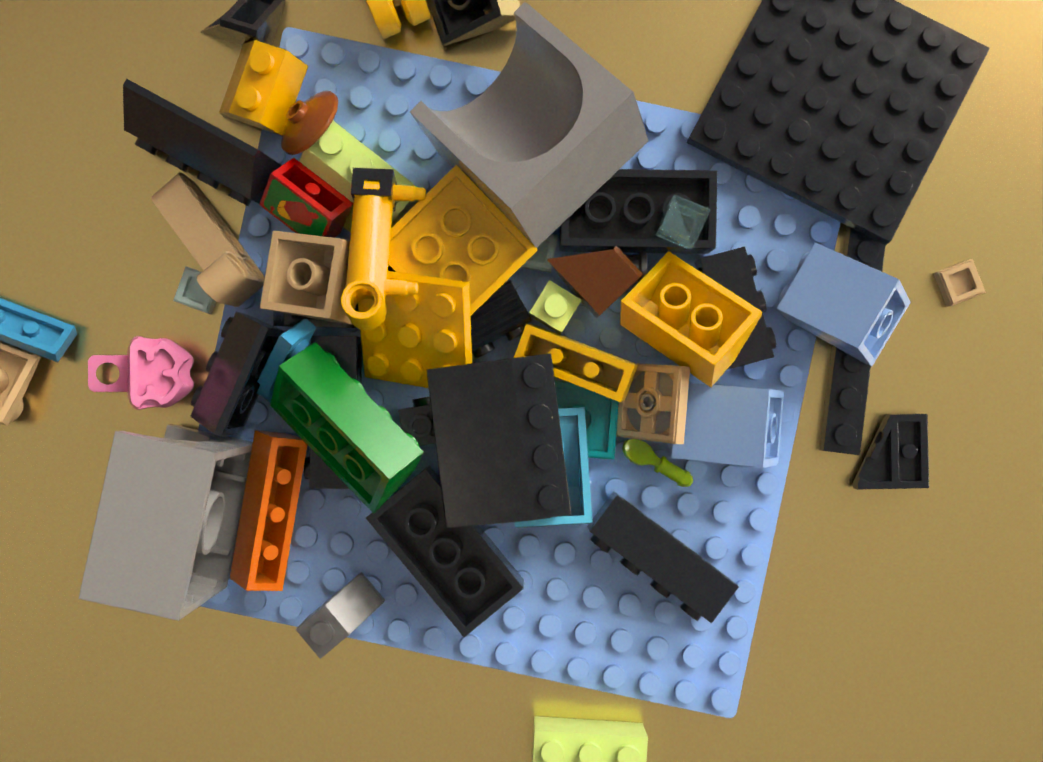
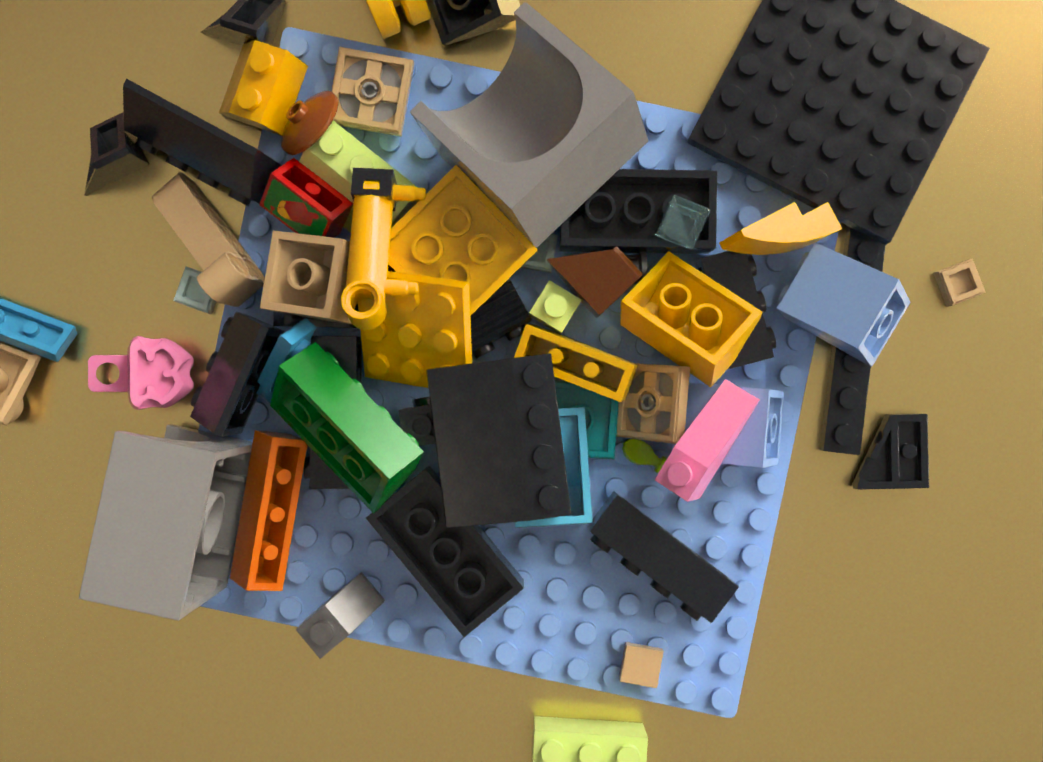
(112, 154): none -> black slope
(372, 90): none -> tan piece
(641, 665): none -> tan tile
(707, 442): none -> bright pink slope
(783, 231): none -> yellow slope

